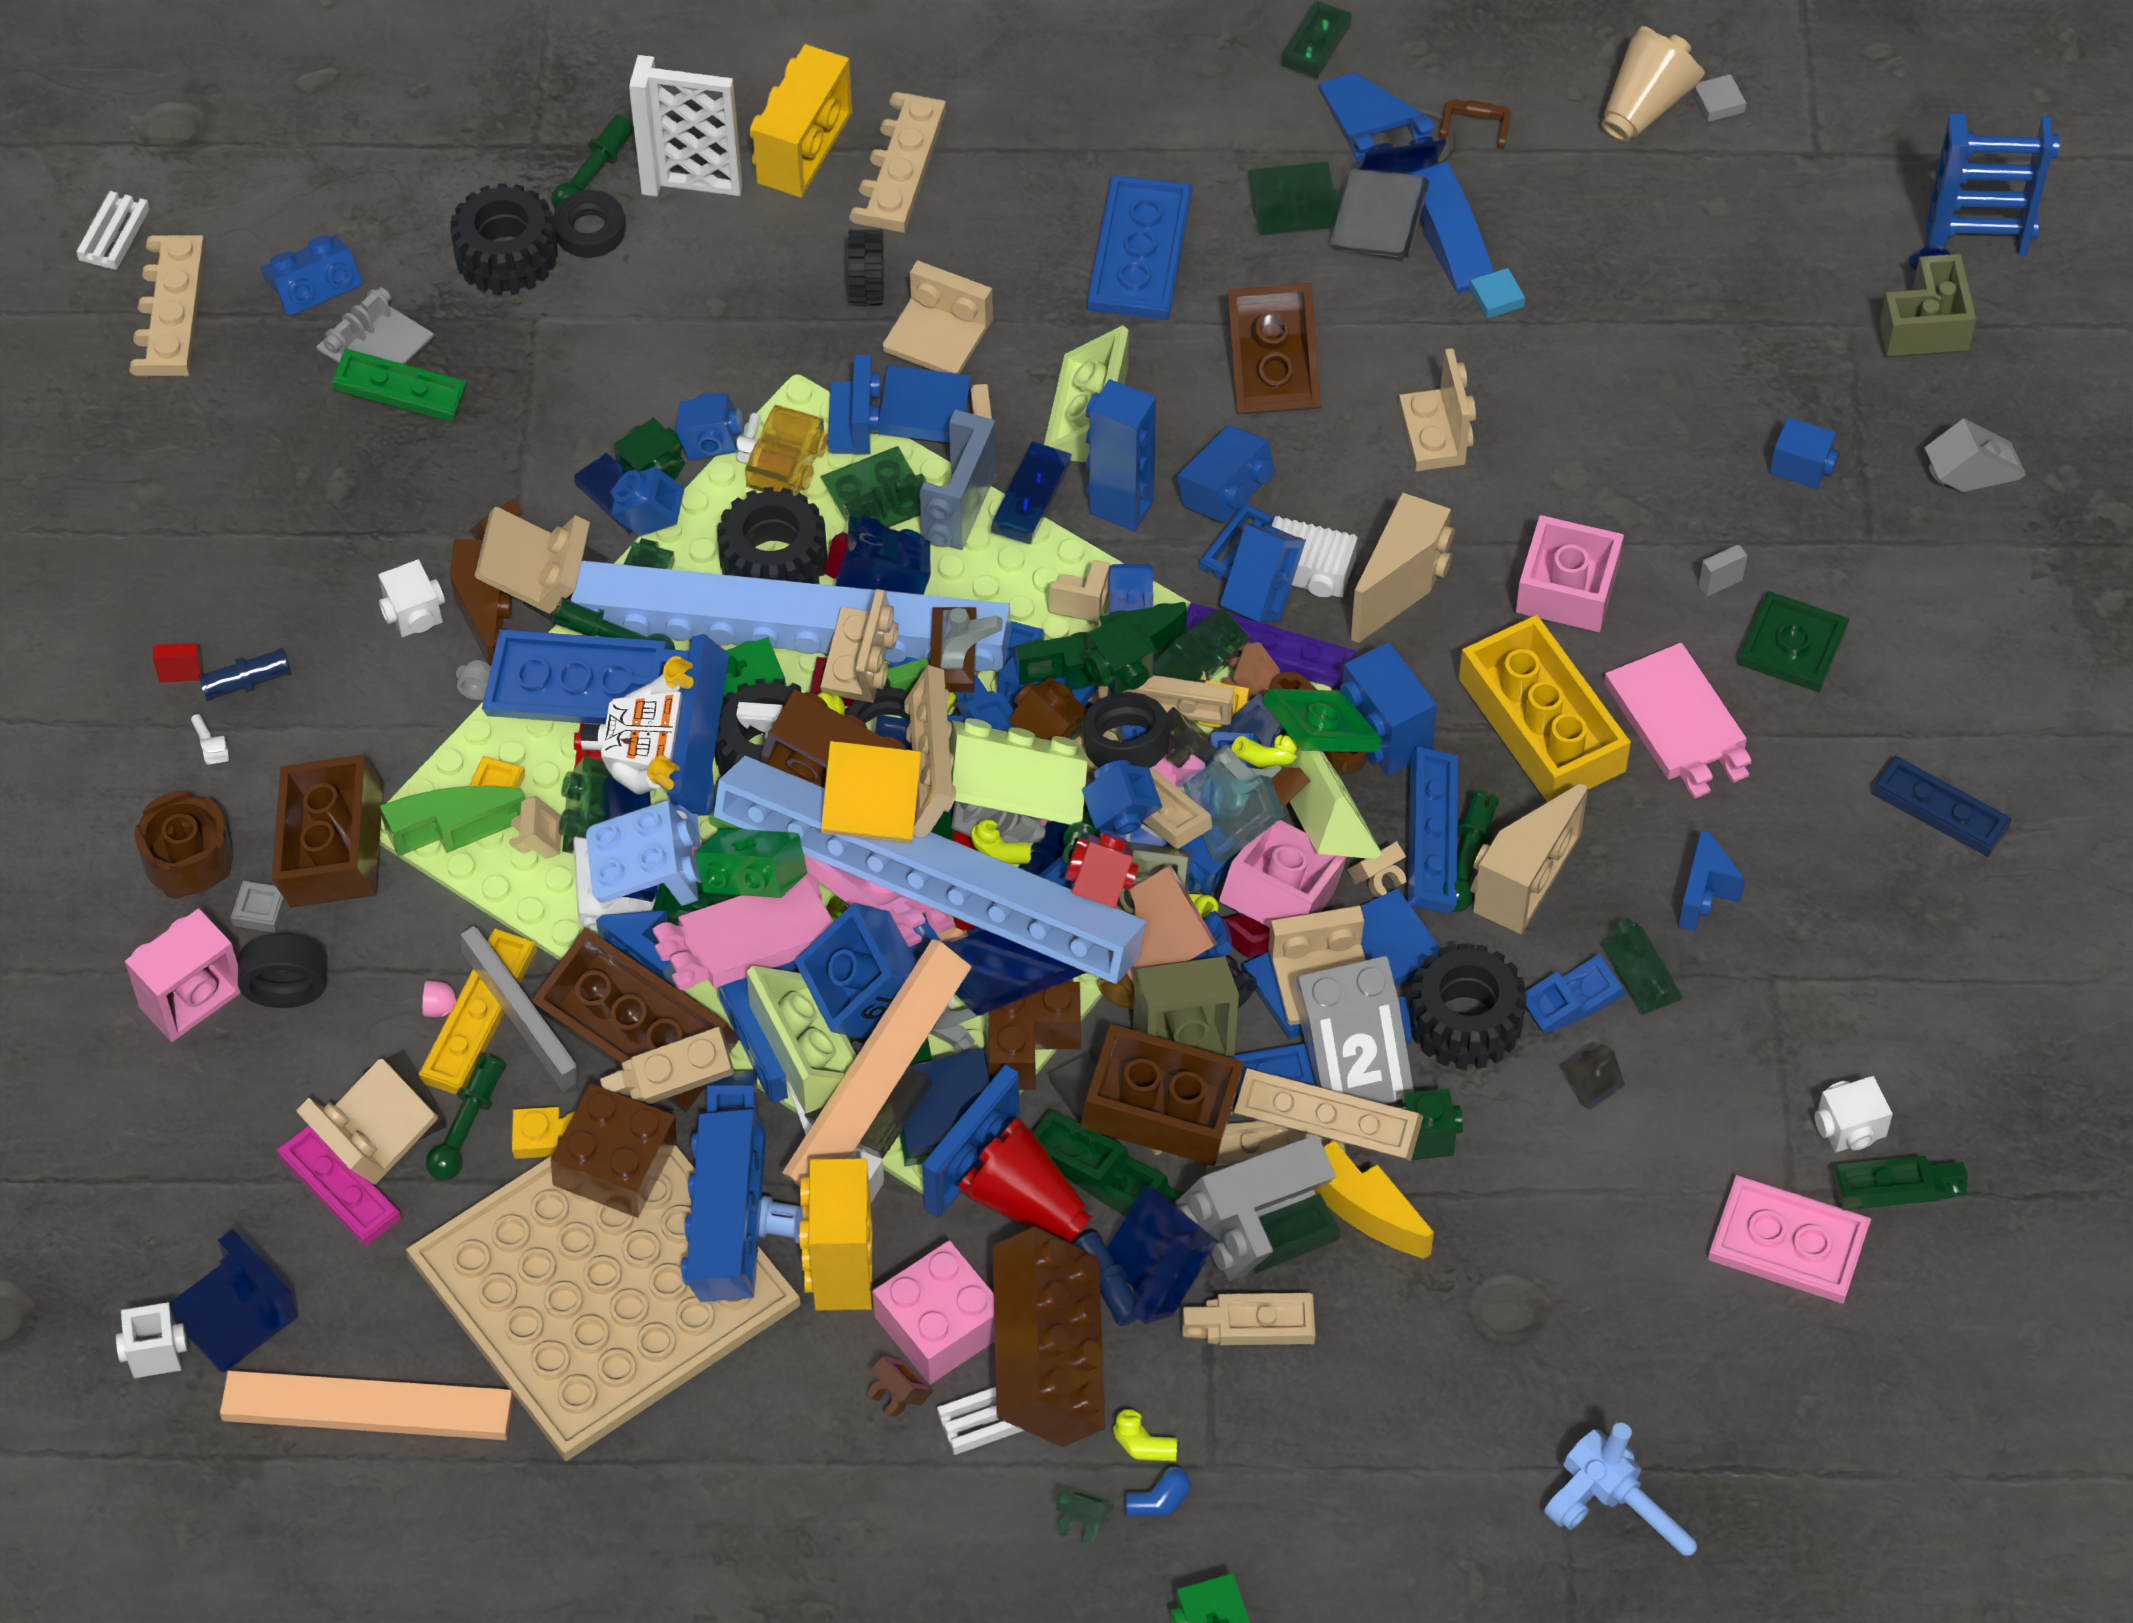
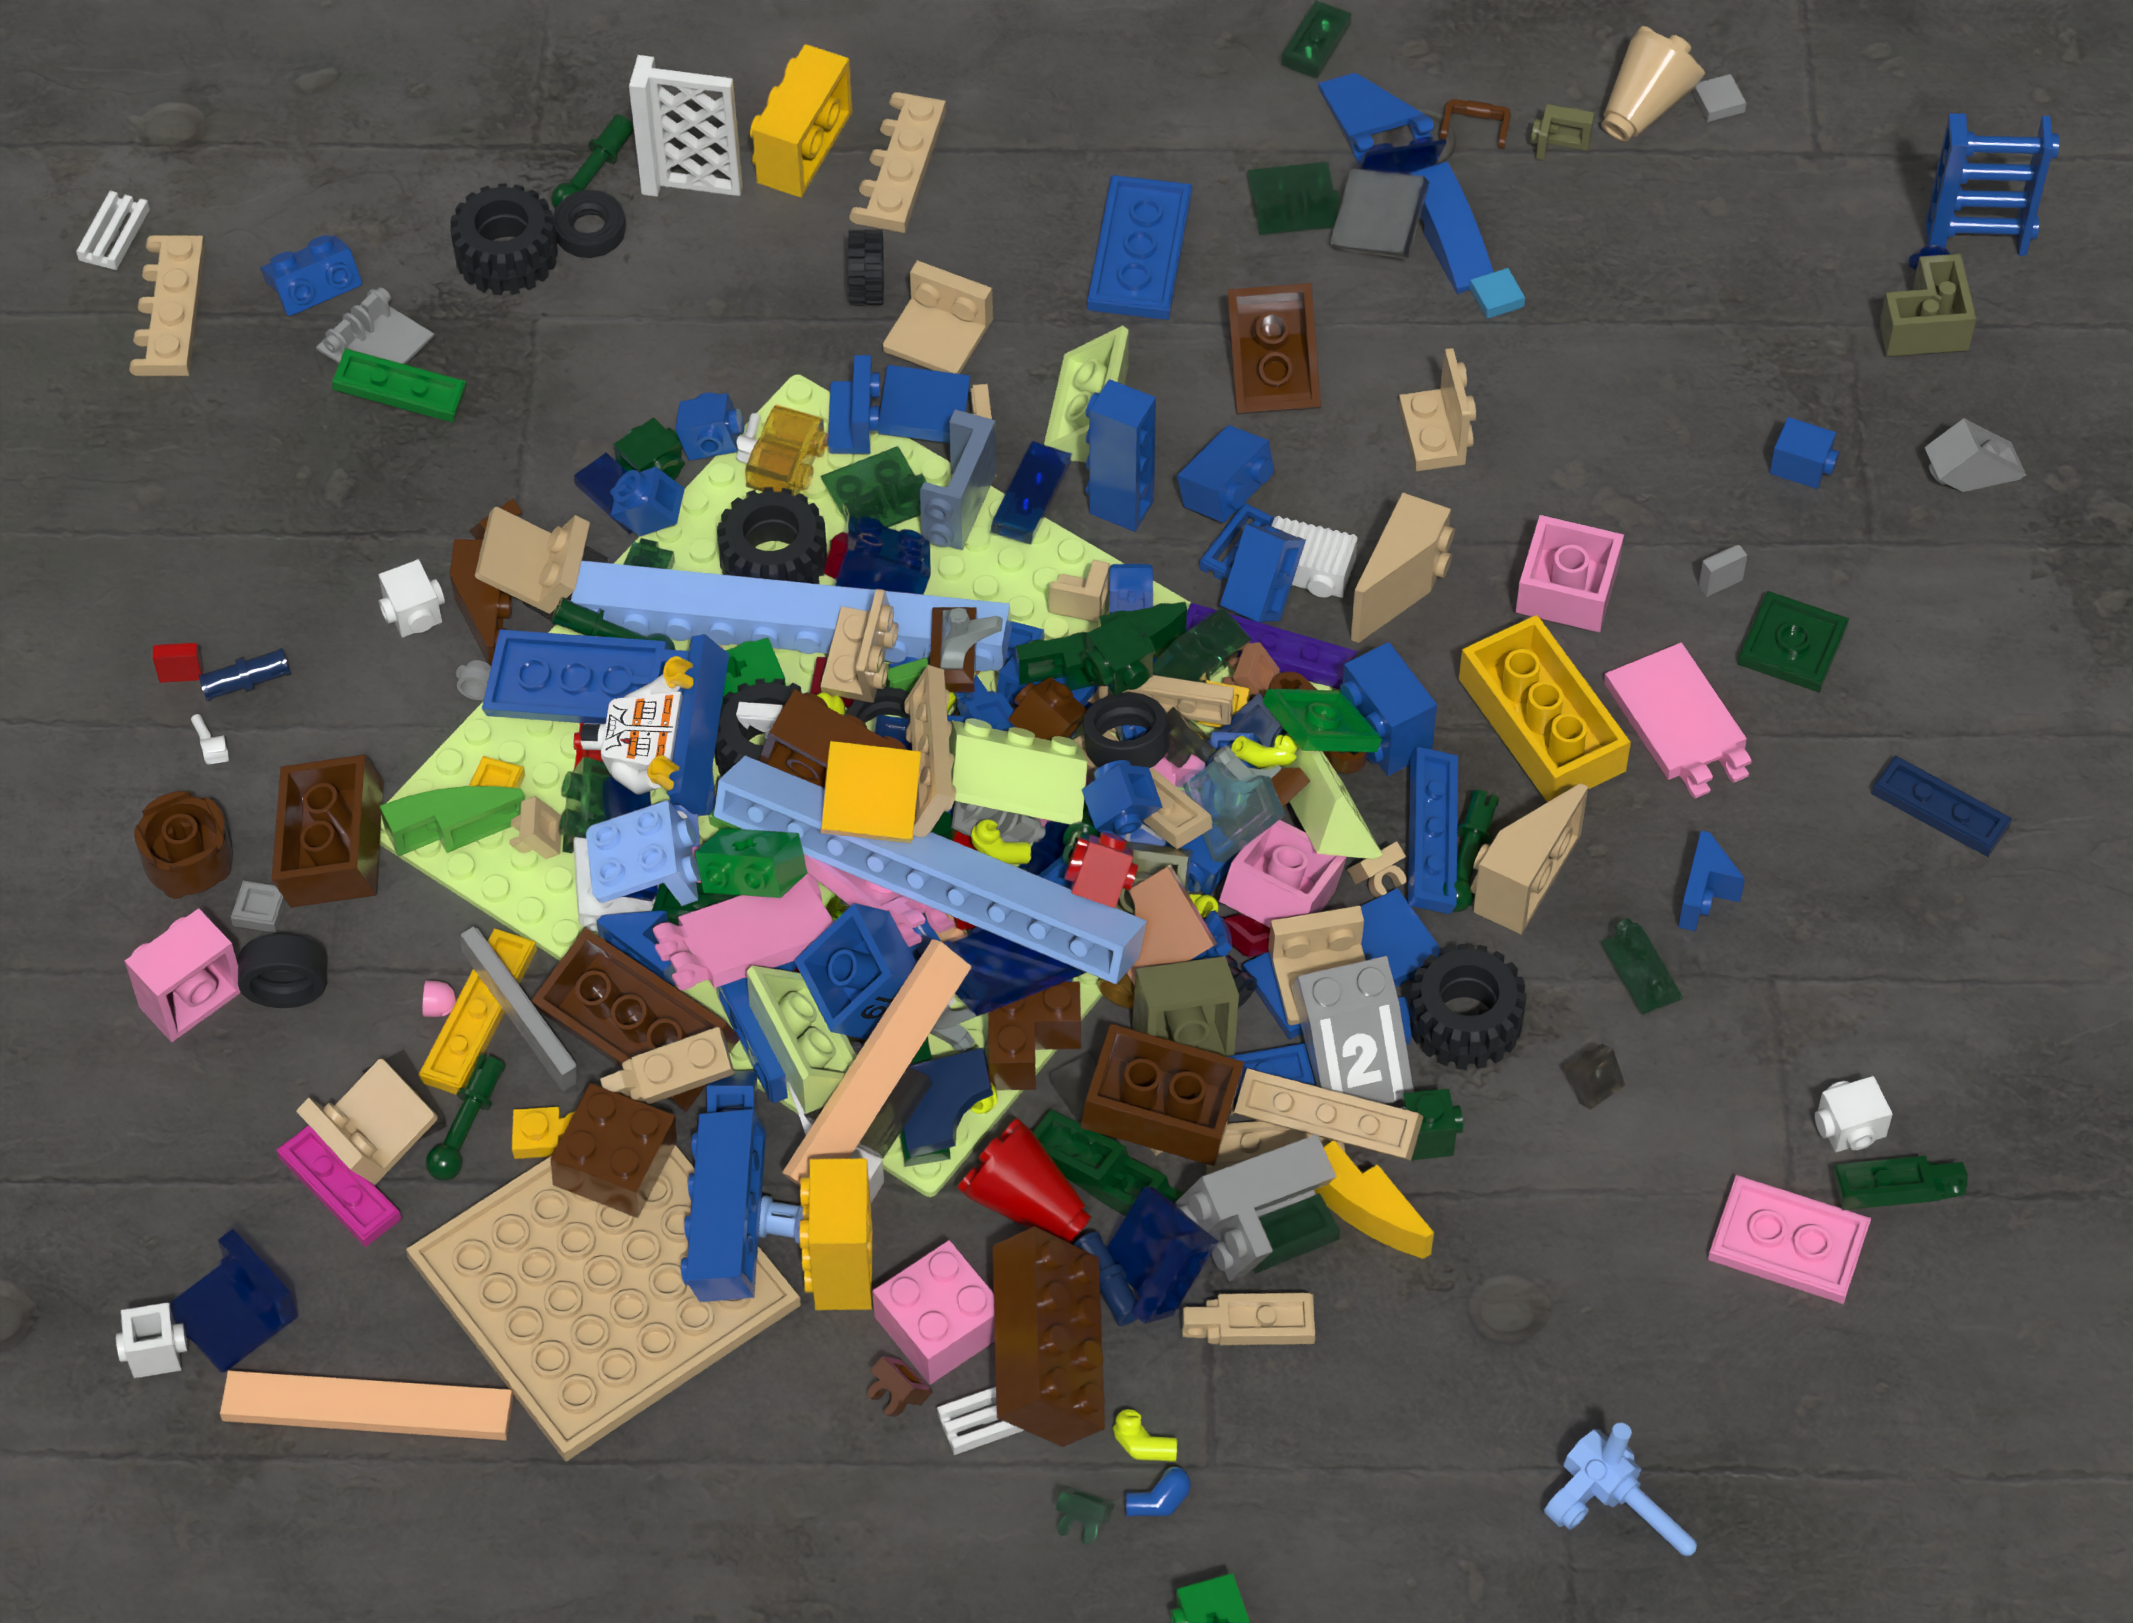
(968, 1139): blue tile -> none
(1562, 128): none -> olive bracket
(1570, 998): blue slope -> none

